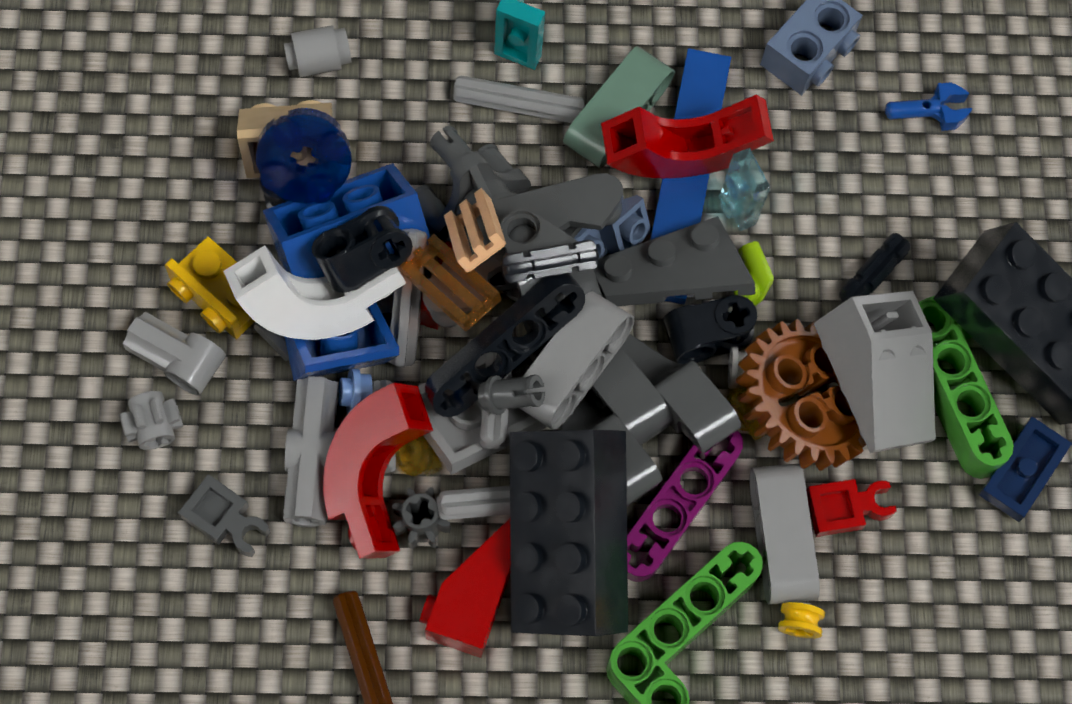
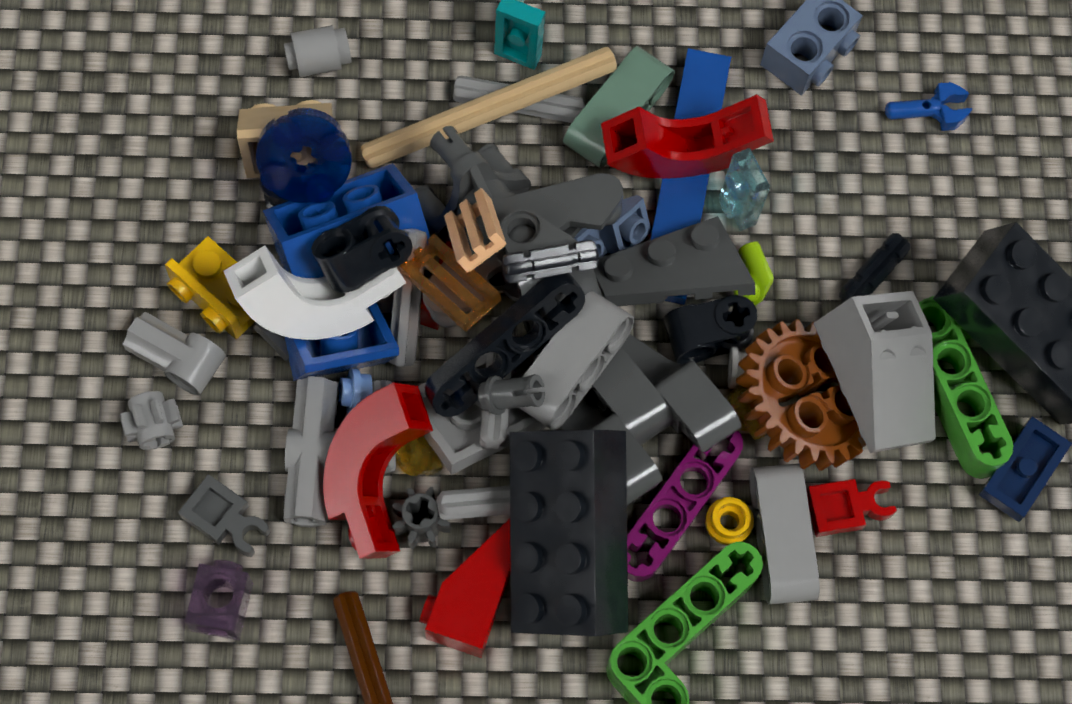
(224, 621): none -> clear purple brick
(490, 106): none -> tan axle
(734, 508): none -> yellow plate
(801, 620): yellow bush -> none

